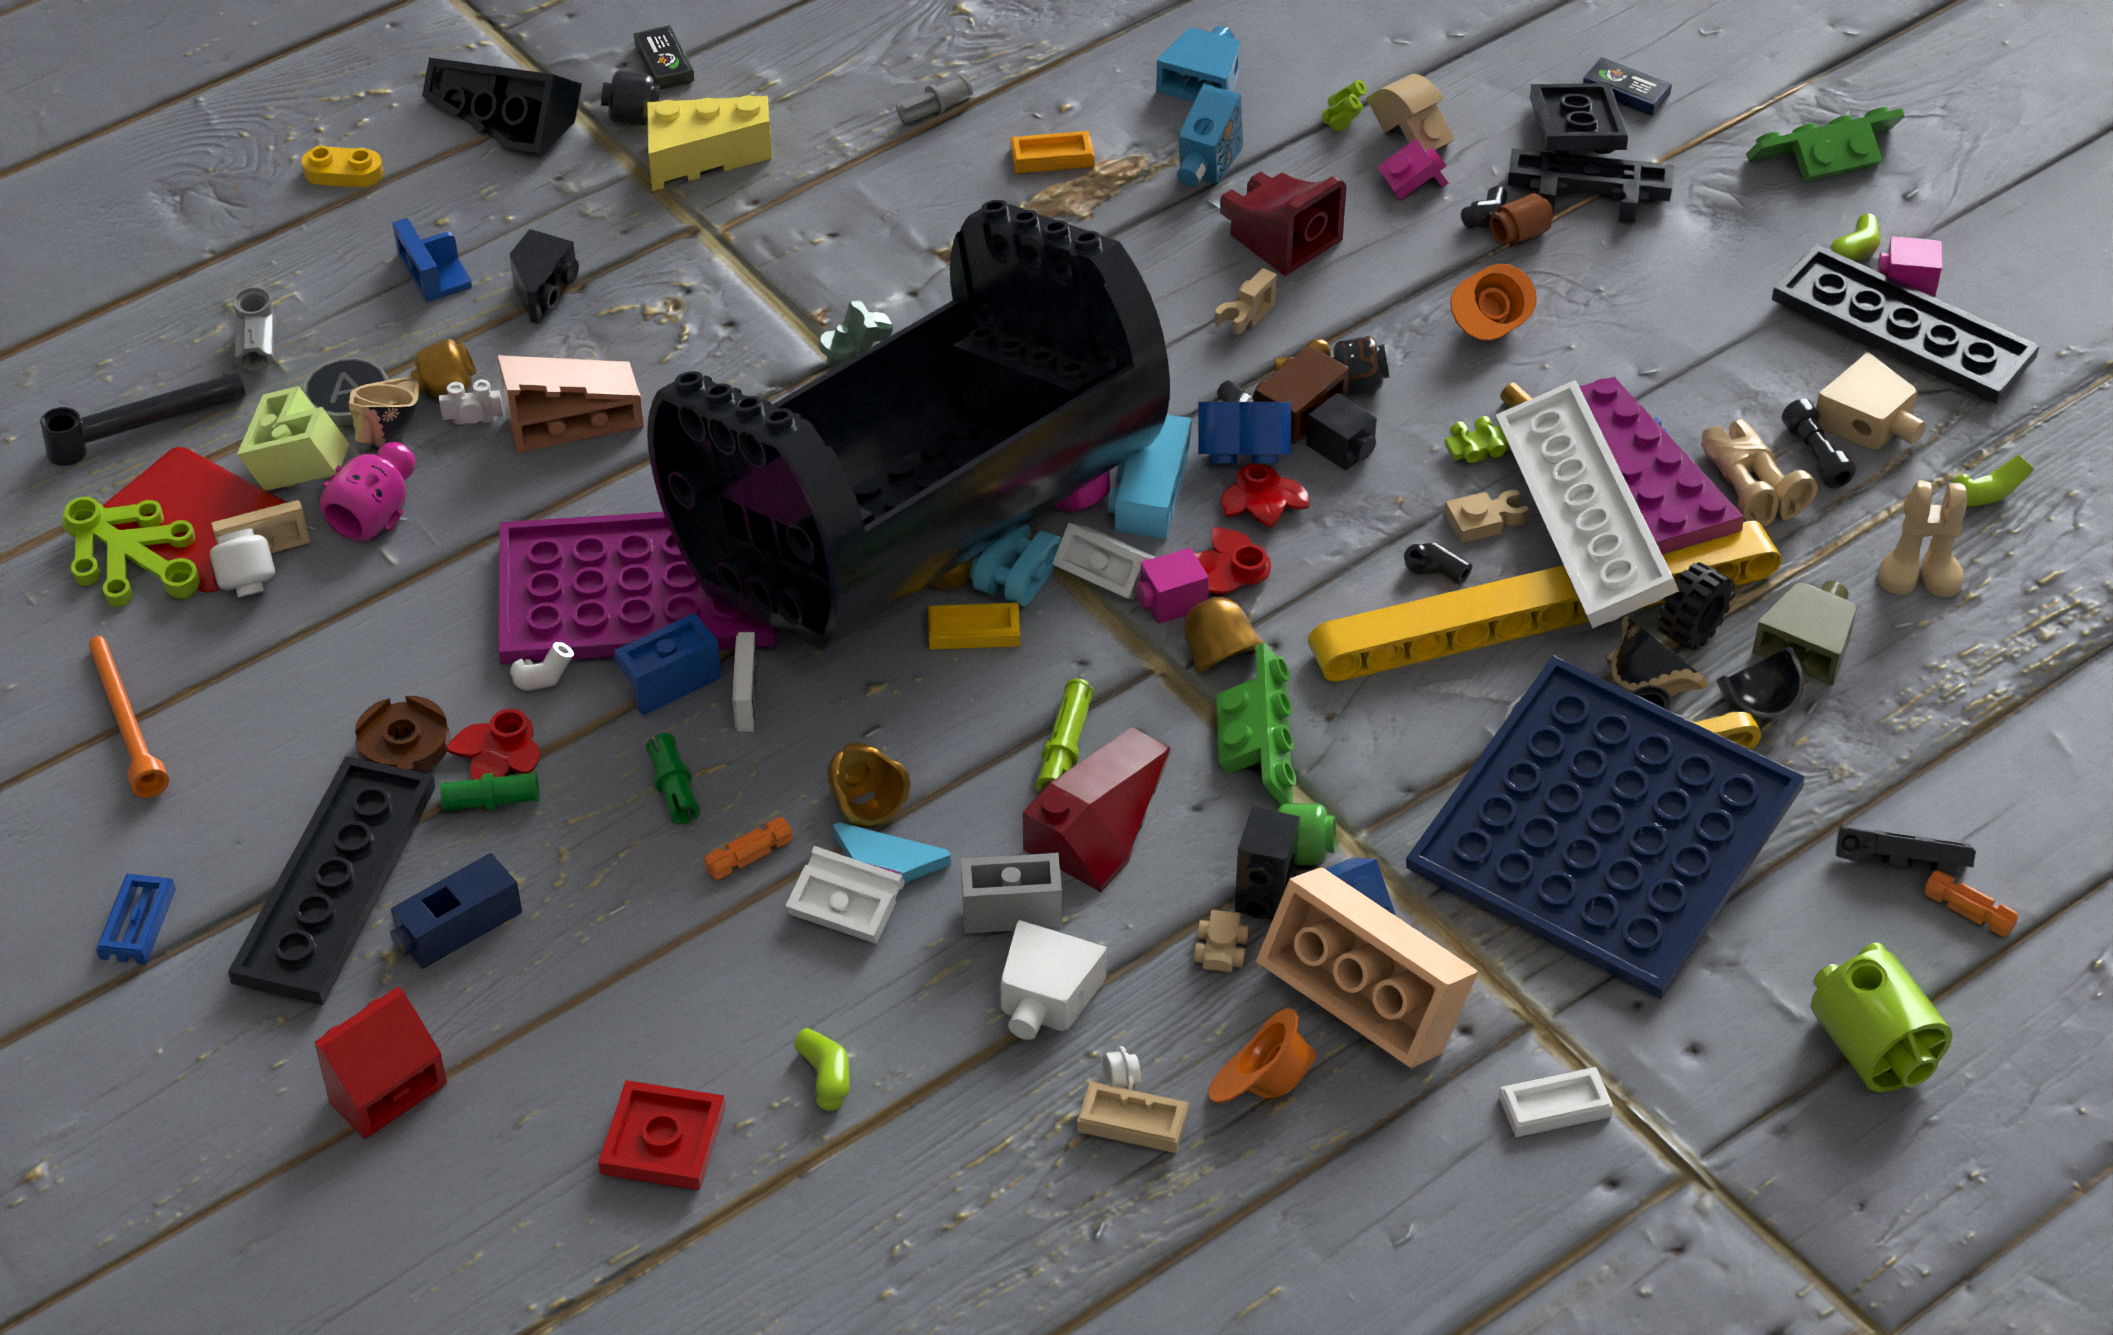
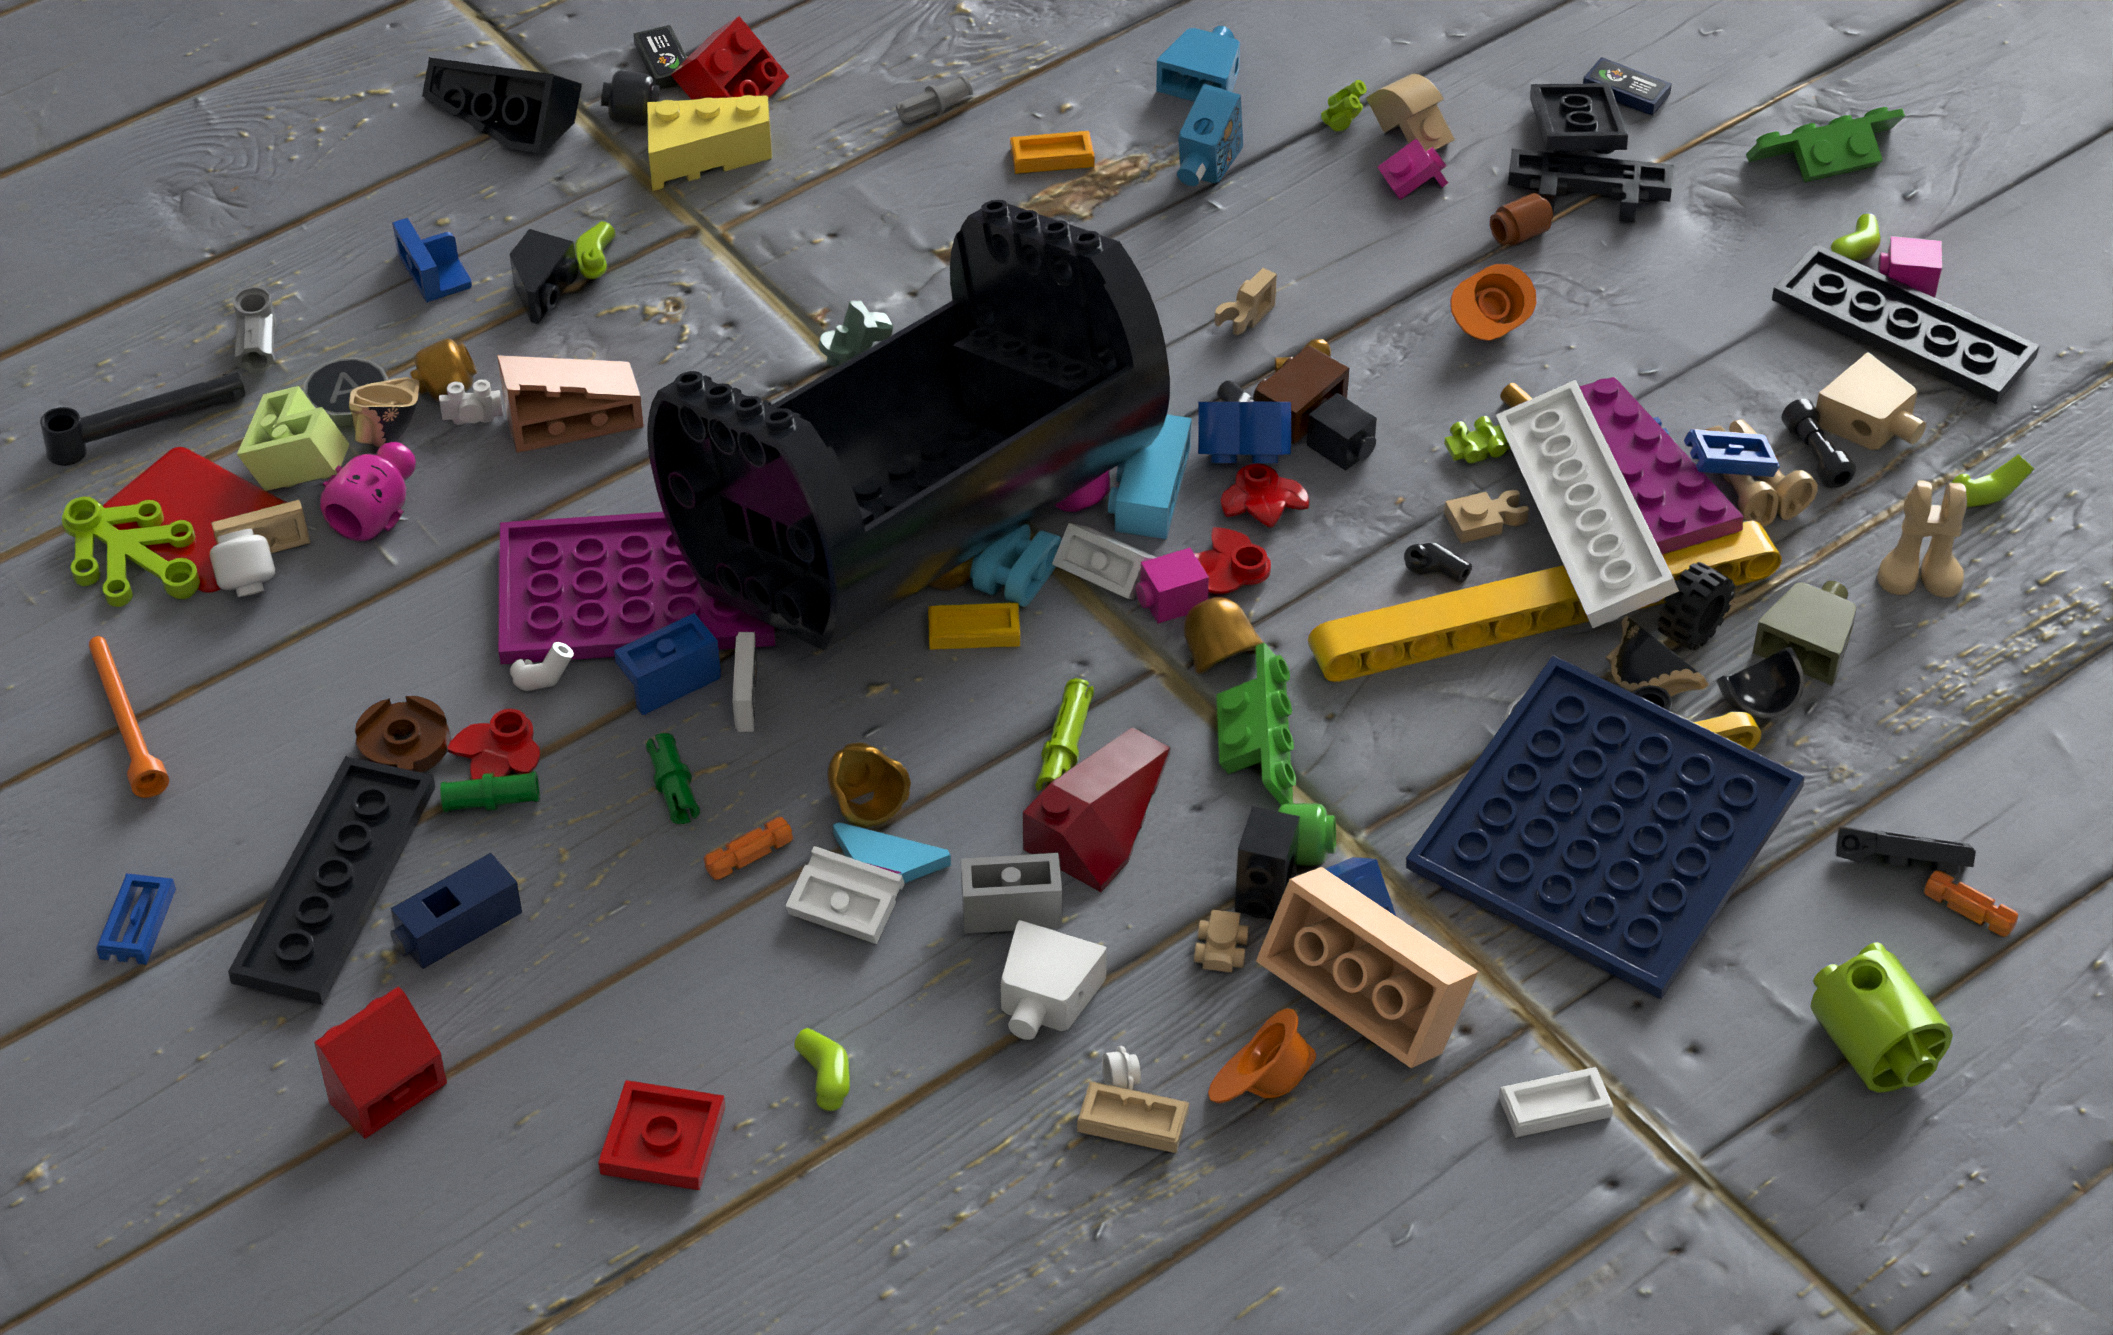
(342, 166): yellow plate -> none
(590, 247): none -> lime arm
(730, 65): none -> red slope
(1286, 218): dark red hips -> none
(1366, 363): black head -> none
(1480, 211): black arm -> none
(1732, 453): none -> blue tile

